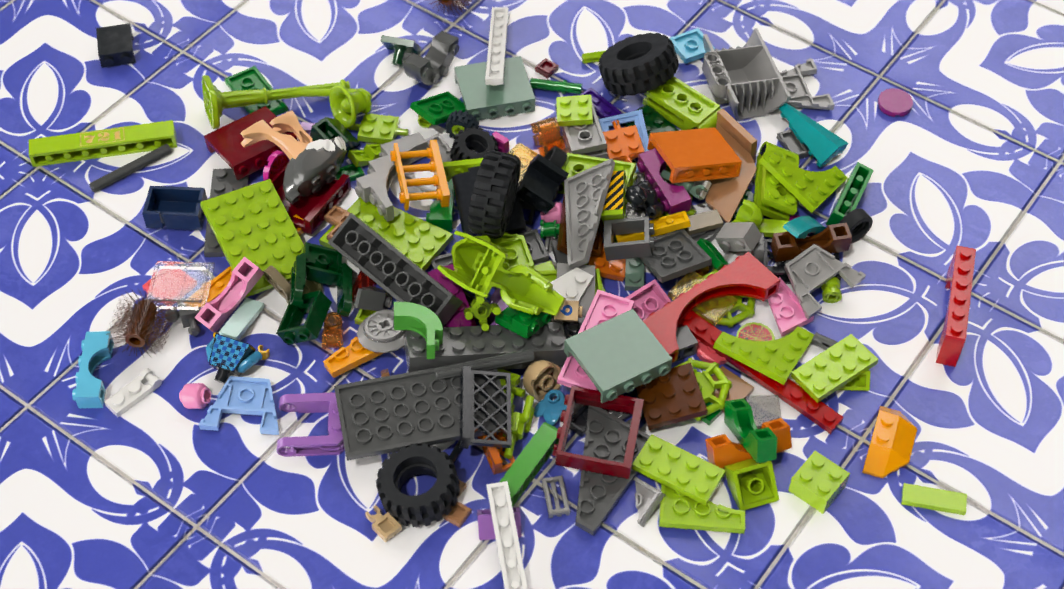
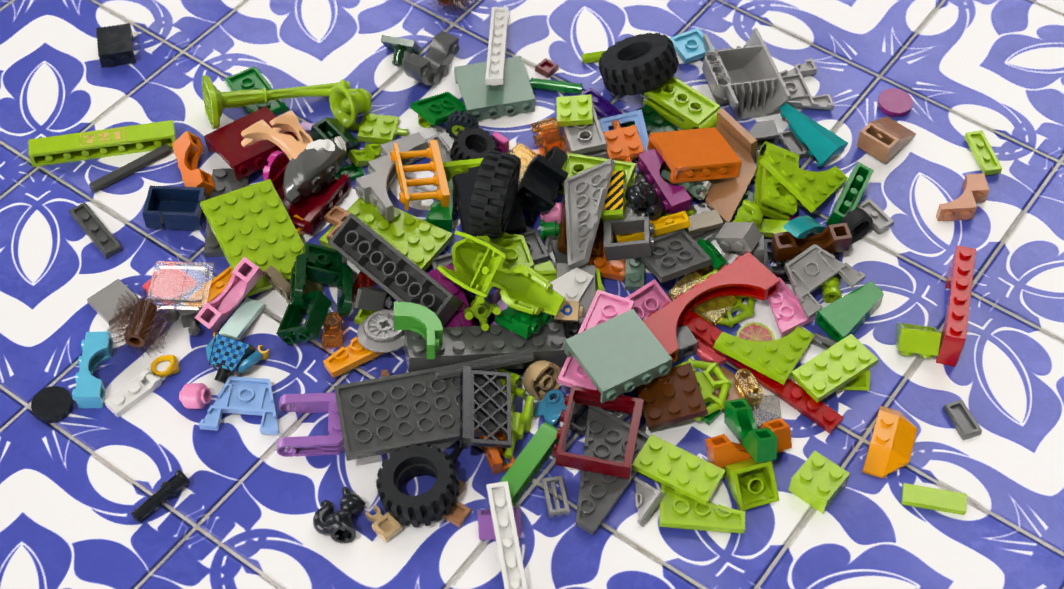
(52, 404): none -> black tile
(95, 230): none -> dark grey tile
(106, 299): none -> light grey tile
(167, 490): none -> black pin
(172, 369): none -> yellow piece
(187, 151): none -> orange arch
(339, 523): none -> black animal
(752, 384): none -> clear yellow beam
(765, 131): none -> slope
(849, 312): none -> slope
(880, 219): none -> light grey plate
(884, 138): none -> medium nougat slope
(917, 339): none -> lime slope
(962, 420): none -> tile
(964, 208): none -> nougat arch
(983, 152): none -> lime plate

